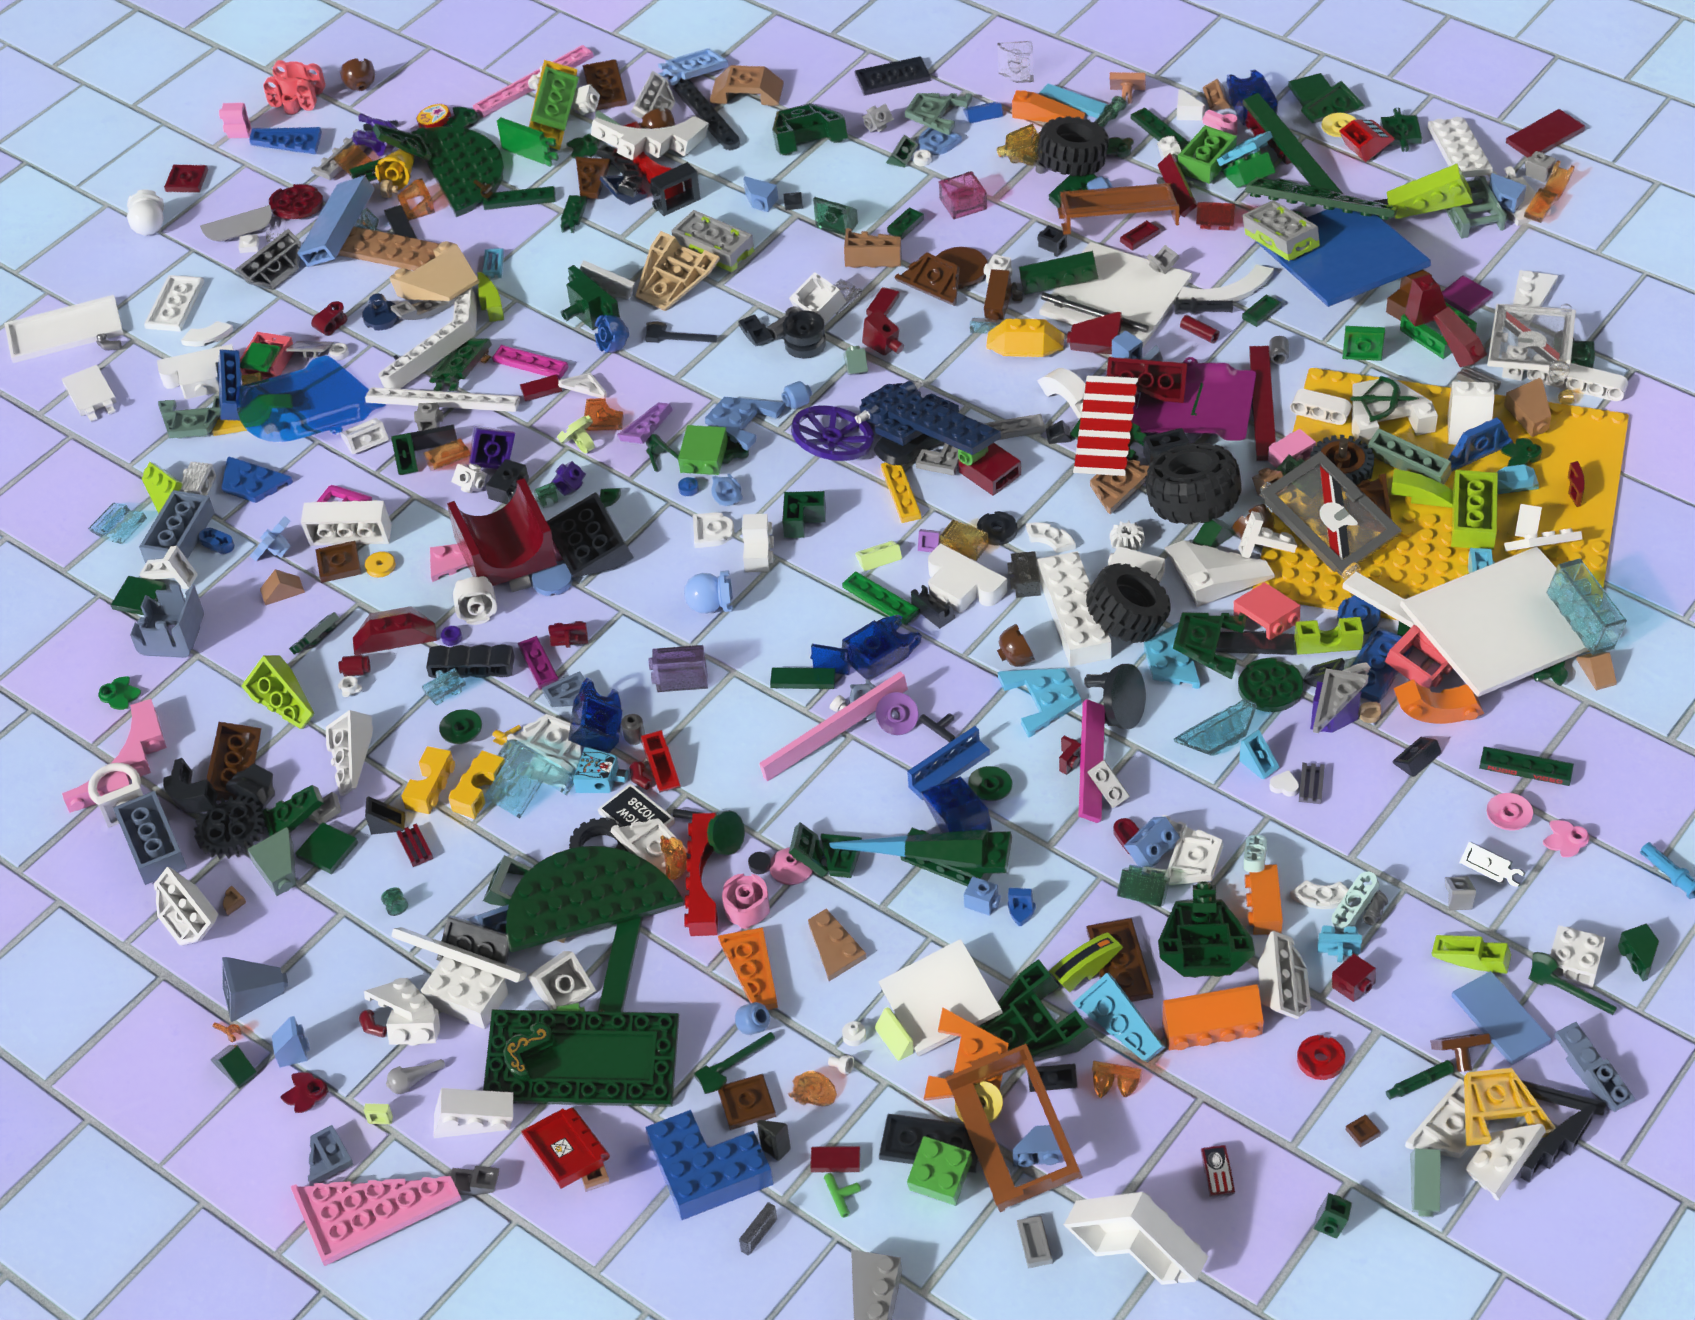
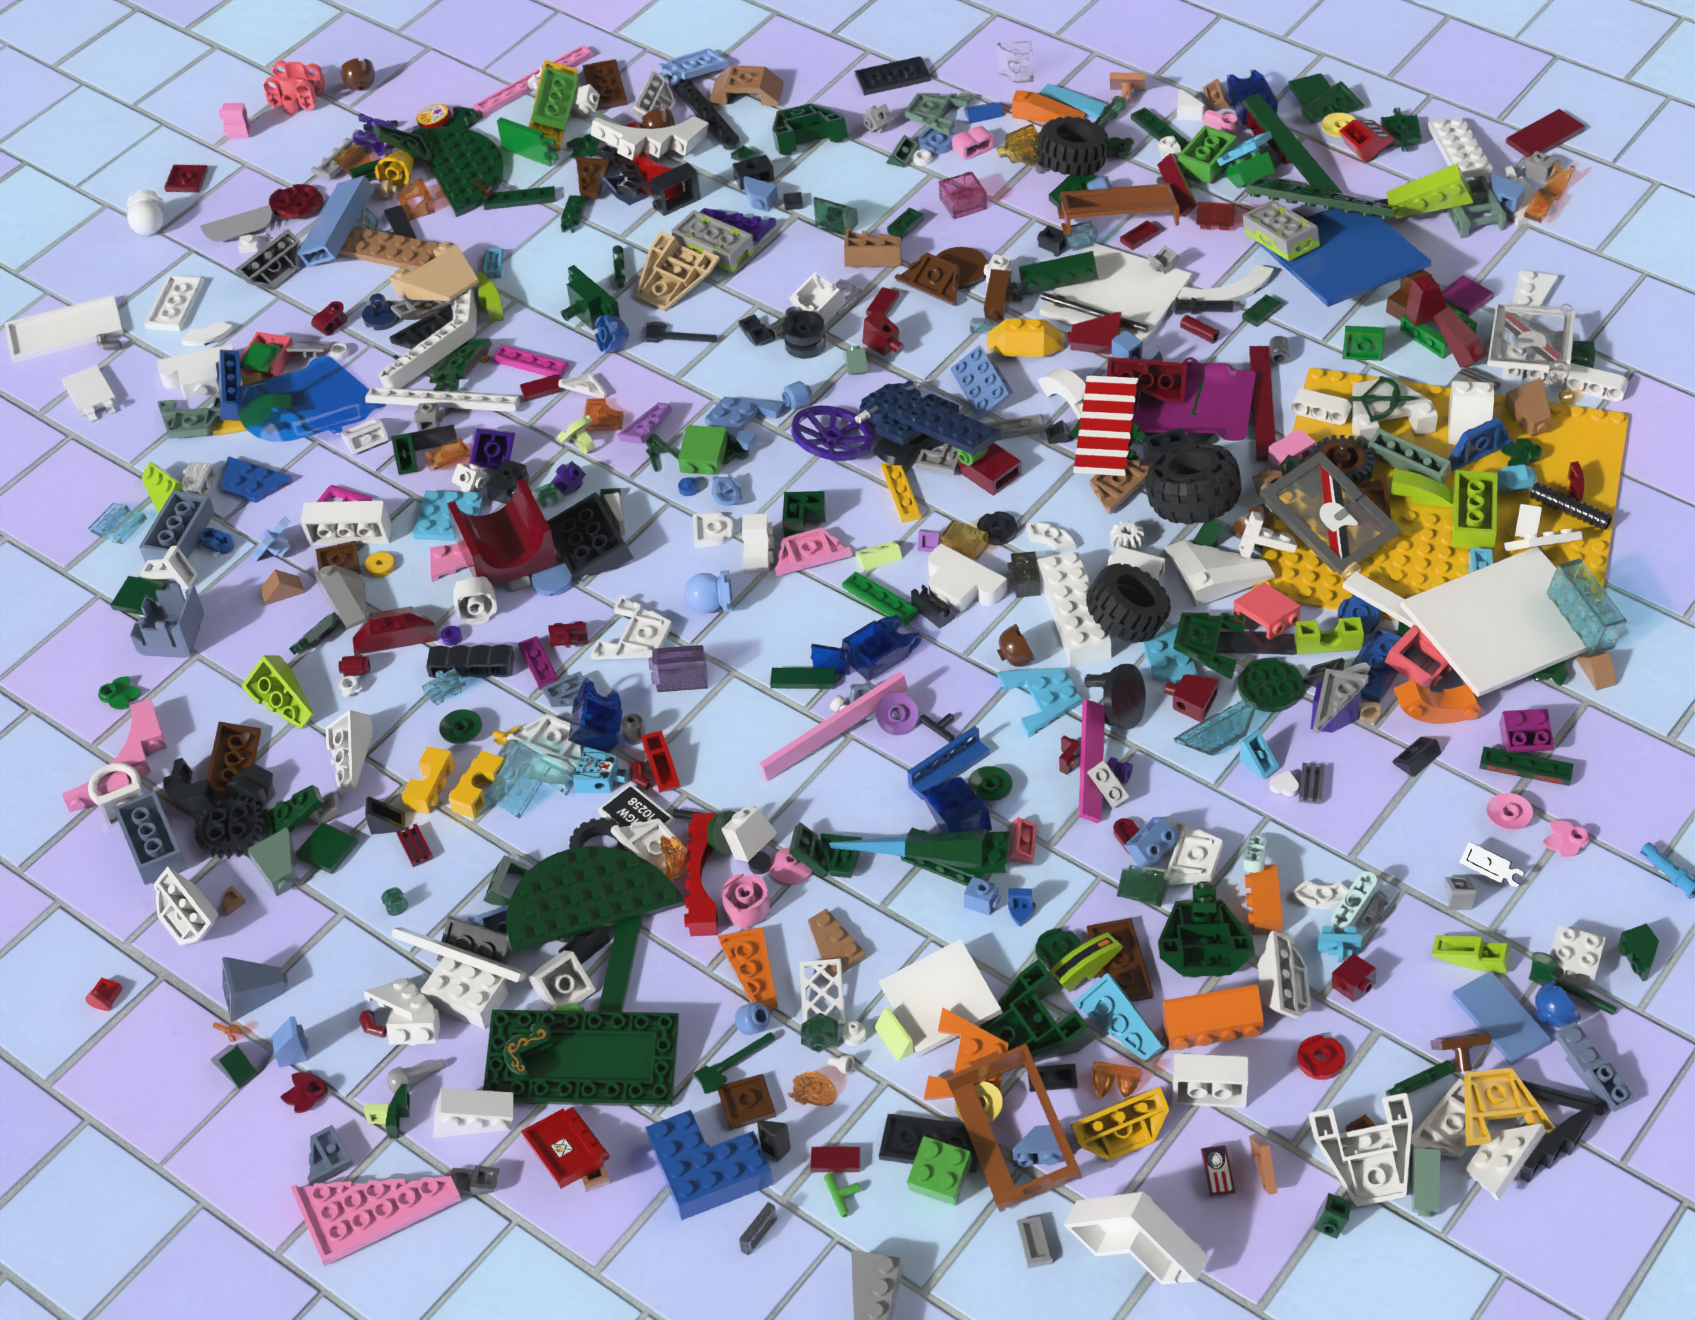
(103, 994): none -> red tile
(290, 139): blue wing -> none
(344, 592): none -> light grey wedge
(398, 1108): none -> dark green slope
(422, 329): none -> black wing
(434, 516): none -> medium azure plate
(586, 944): none -> black slope
(608, 281): white wing -> none
(615, 509): none -> white slope
(618, 266): none -> dark green piece
(643, 633): none -> white wing
(742, 153): none -> dark green tile
(748, 833): none -> white torso
(753, 226): none -> dark purple wing
(756, 168): none -> black brick
(809, 550): none -> bright pink wing
(819, 1032): none -> clear green brick
(837, 980): none -> white window
(973, 142): none -> bright pink brick
(981, 382): none -> medium blue bracket
(1023, 840): none -> coral slope
(1055, 945): none -> dark green tile
(1082, 235): none -> clear light blue brick
(1121, 770): none -> dark purple wheel
(1122, 1125): none -> yellow wedge
(1193, 695): none -> dark red torso
(1210, 1080): none -> white brick
(1262, 1157): none -> nougat tile
(1369, 1160): none -> white wedge
(1526, 730): none -> magenta slope
(1555, 1006): none -> blue cylinder
(1570, 506): none -> black piece

